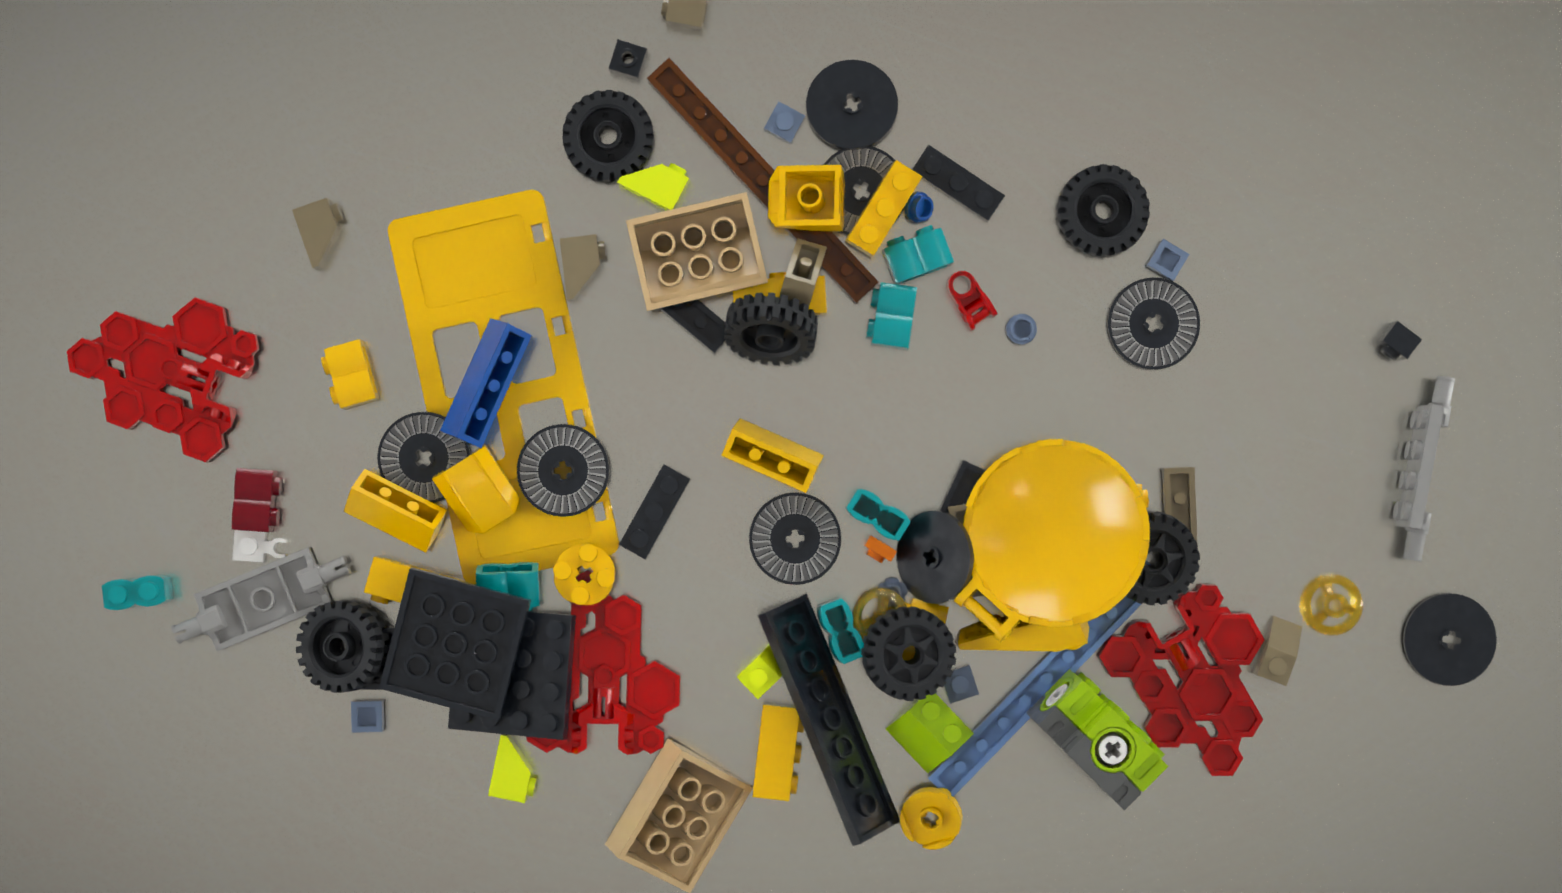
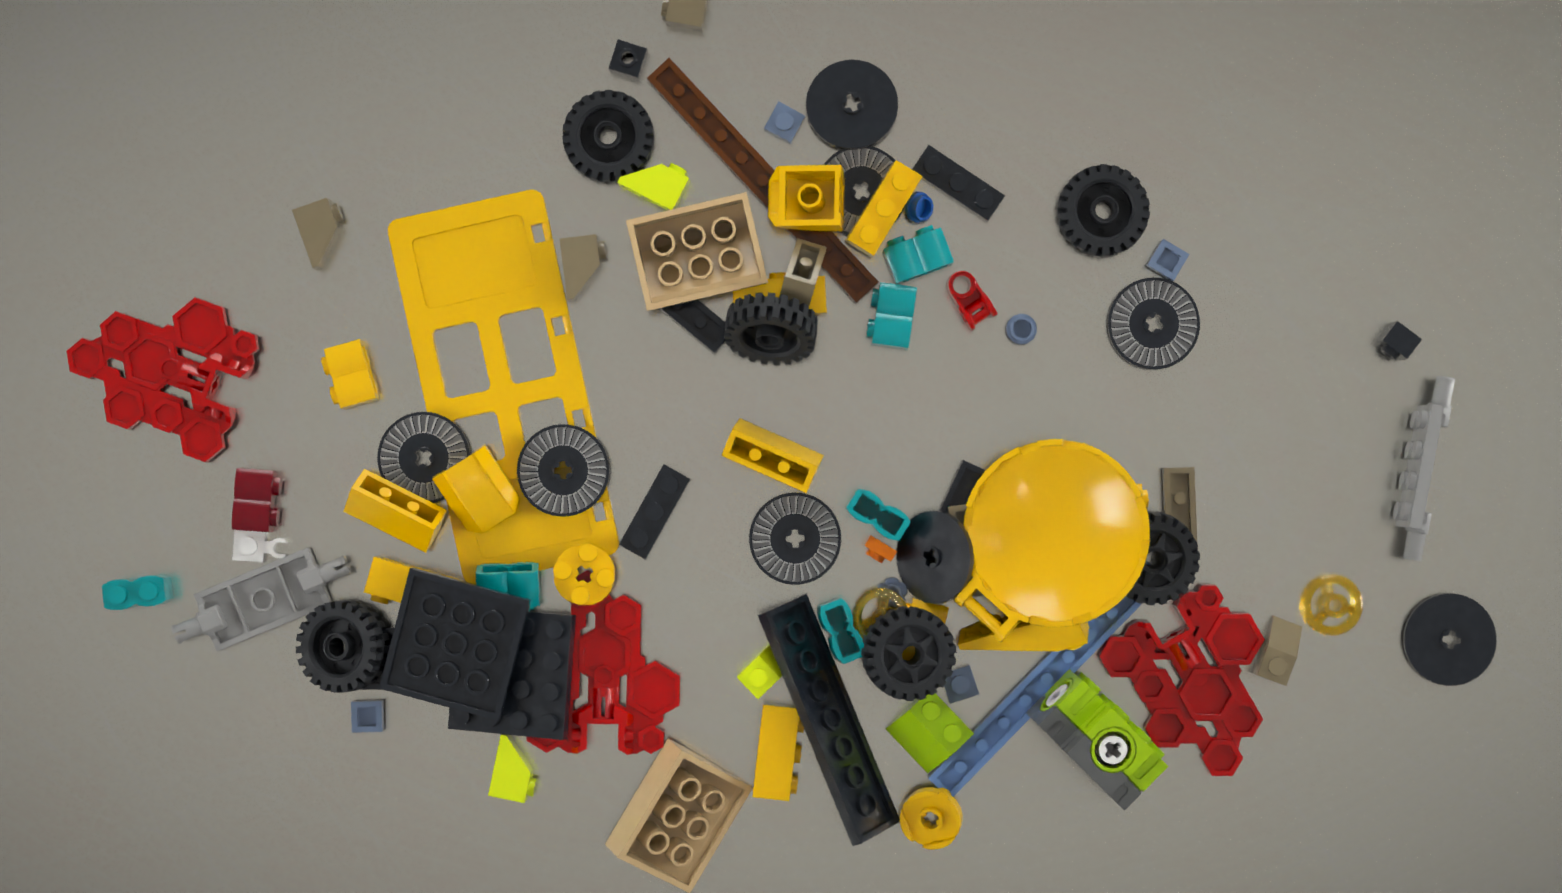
(486, 382): blue brick -> none

